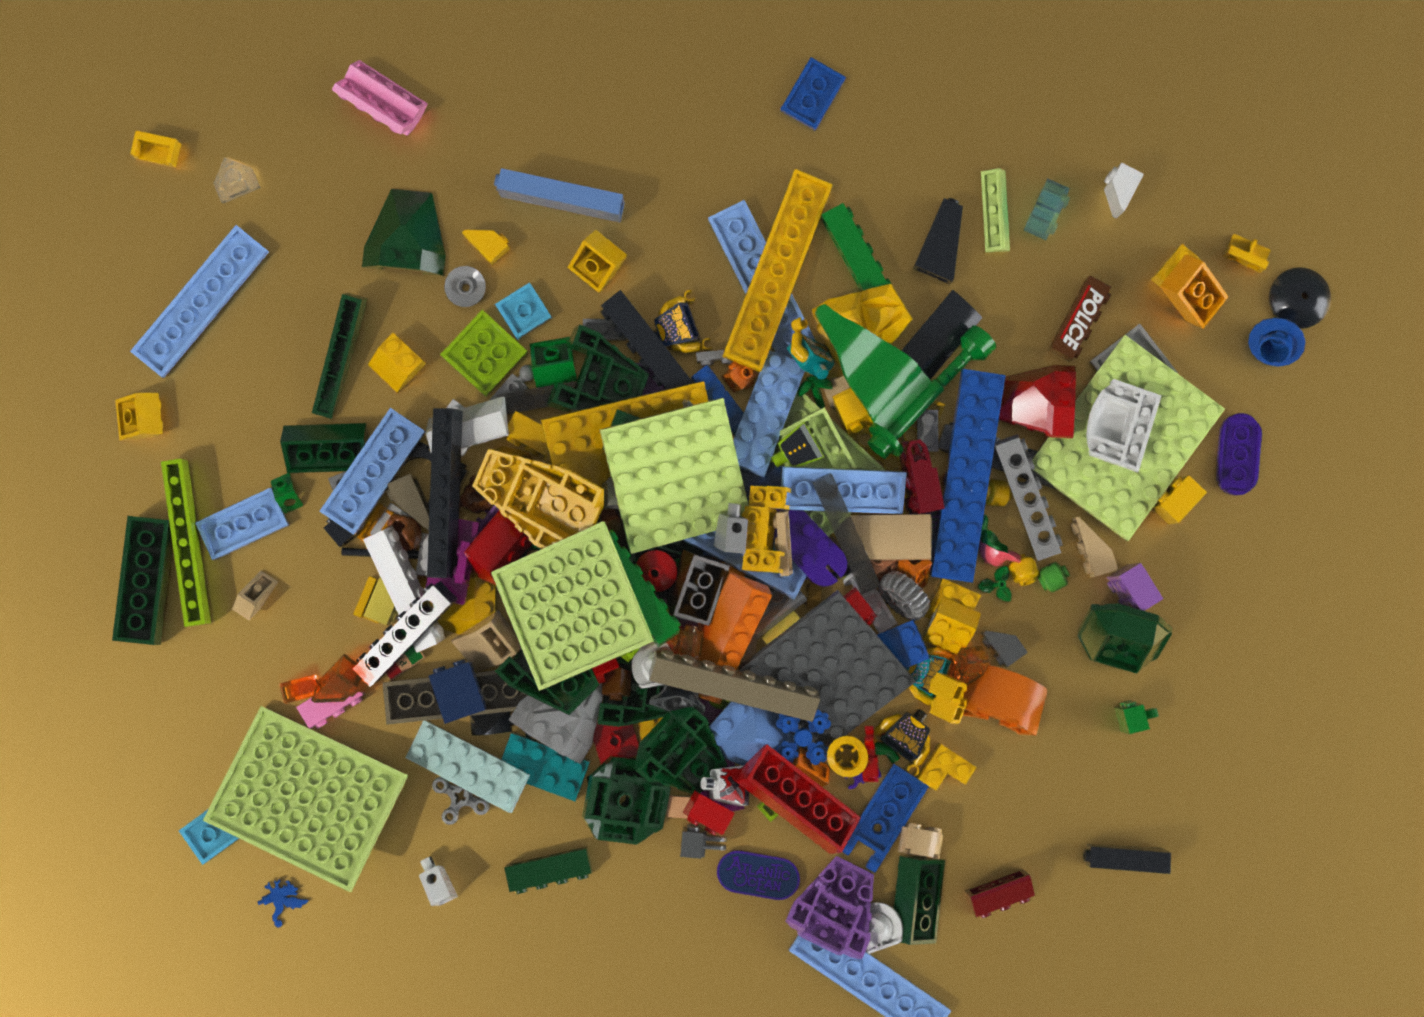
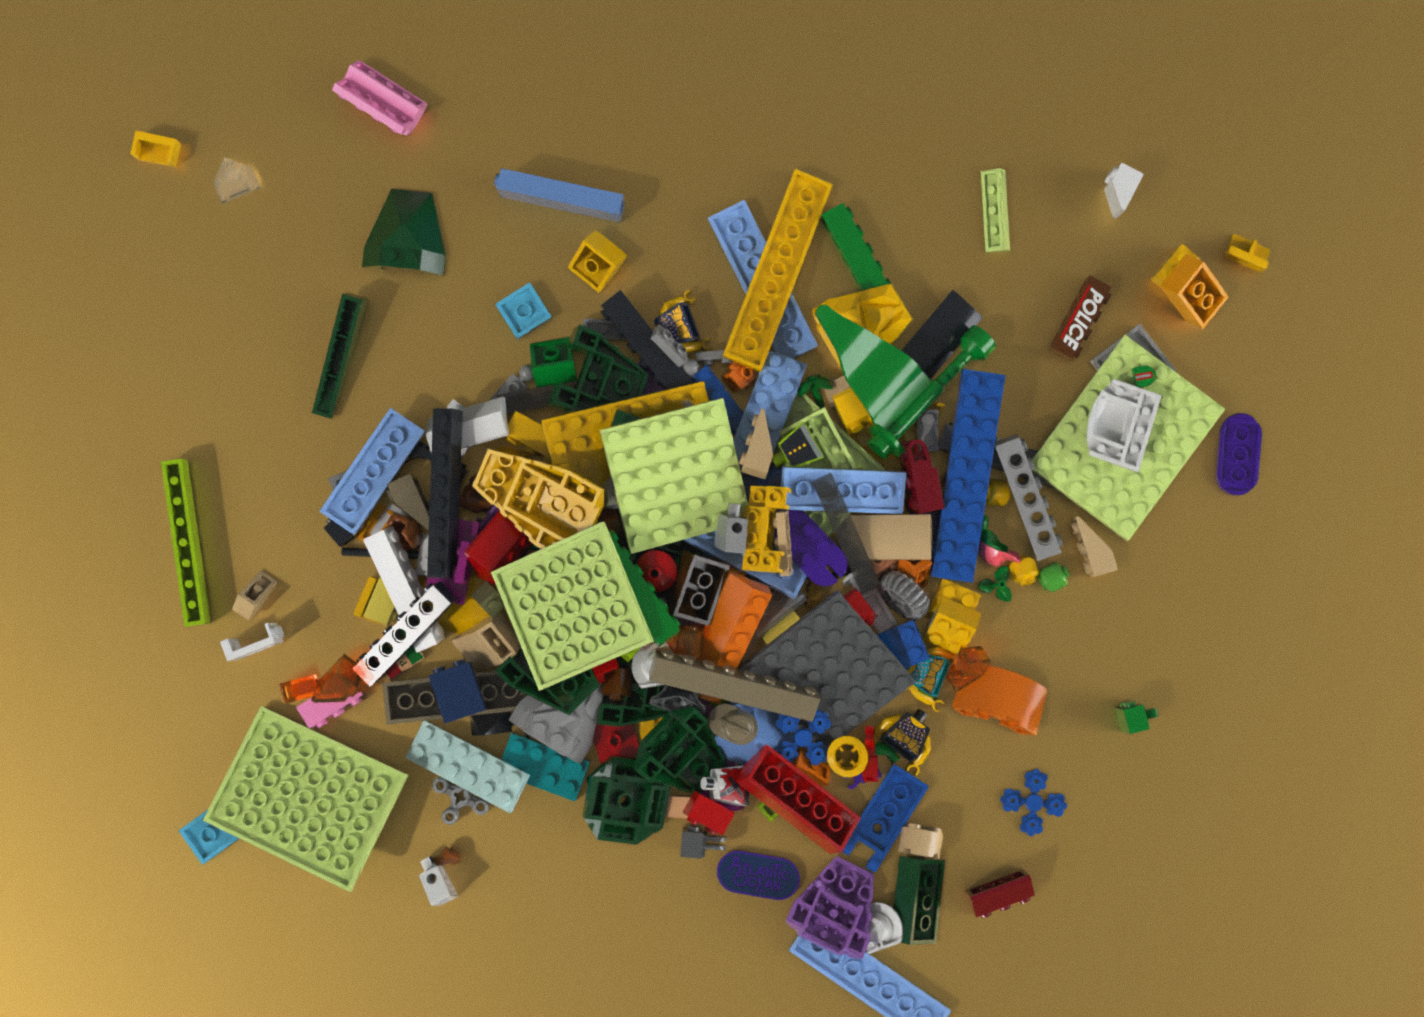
(139, 416): yellow slope -> none
(143, 581): dark green brick -> none
(199, 301): light blue plate -> none
(234, 652): none -> white panel
(241, 524): light blue plate -> none
(278, 897): blue piece -> none
(283, 490): green bracket -> none
(322, 446): dark green slope -> none
(396, 362): yellow slope -> none
(450, 855): none -> dark orange plate
(457, 279): light grey dish -> none
(484, 353): lime plate -> none
(488, 243): yellow slope -> none
(488, 599): none -> olive brick
(548, 869): dark green brick -> none
(674, 350): none -> light grey plate
(733, 724): none -> dark tan piece
(760, 452): none -> tan slope
(808, 353): torso -> none
(813, 93): blue tile -> none
(940, 247): black slope -> none
(944, 762): yellow brick -> none
(949, 698): yellow brick -> none
(1006, 647): dark grey slope -> none
(1033, 802): none -> blue plant
(1041, 400): red wedge -> none
(1047, 209): clear light blue brick -> none
(1123, 636): dark green piece -> none
(1128, 858): black slope -> none
(1134, 587): medium lavender brick -> none
(1143, 376): none -> green tile
(1178, 499): yellow brick -> none
(1276, 342): blue helmet -> none
(1288, 303): black dish -> none

